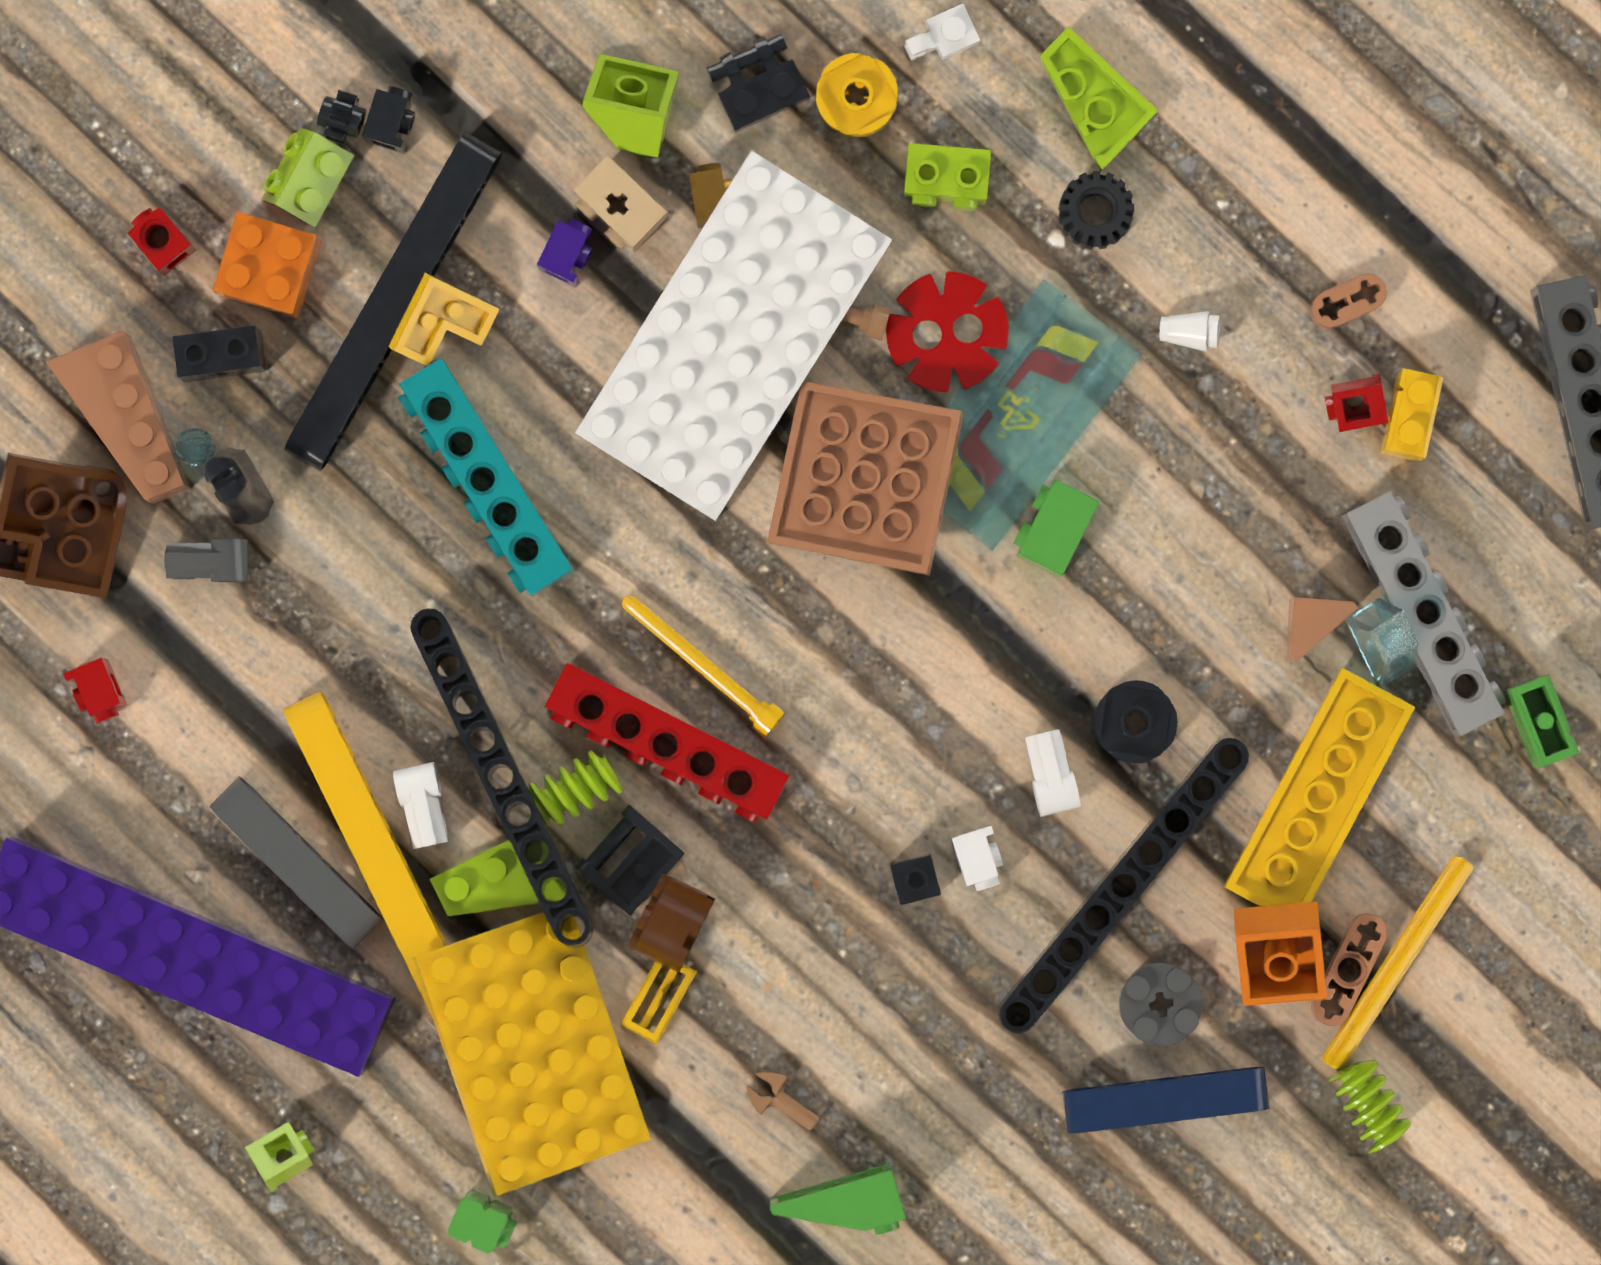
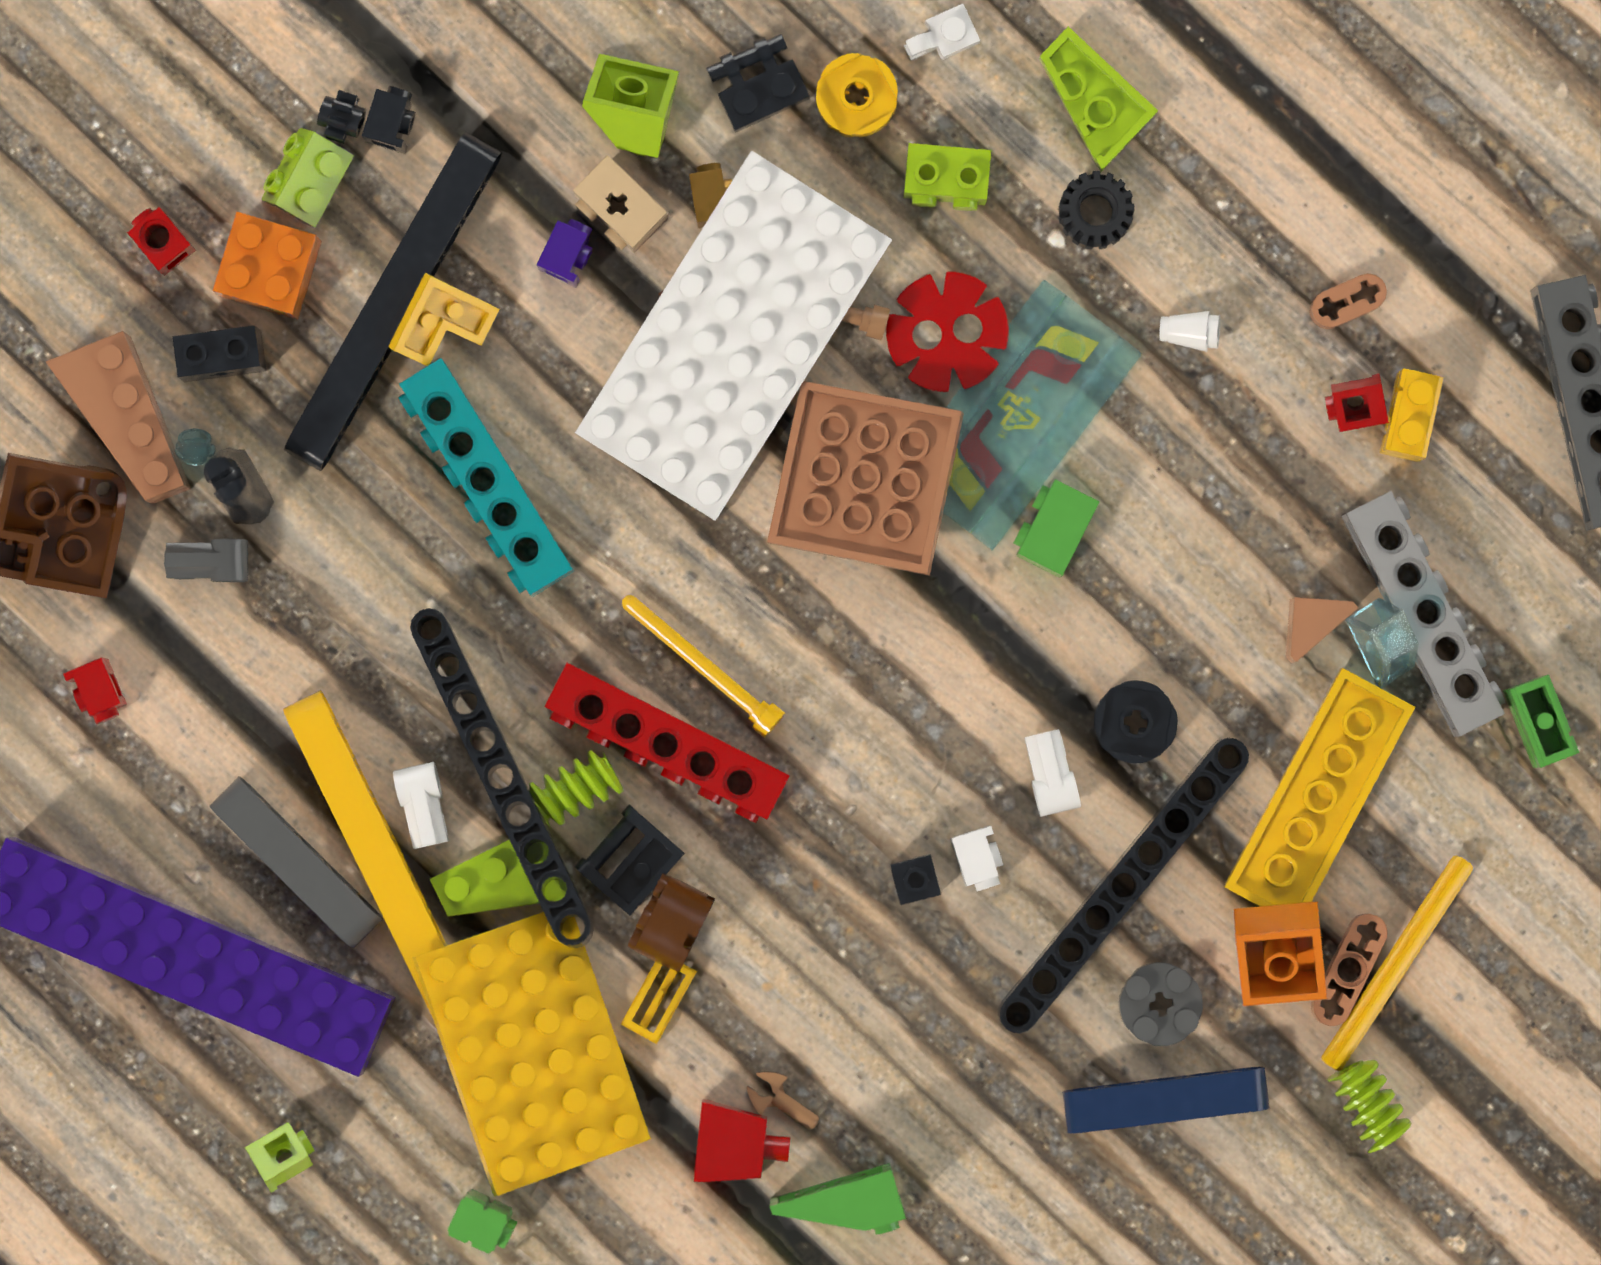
(734, 1144): none -> red torso

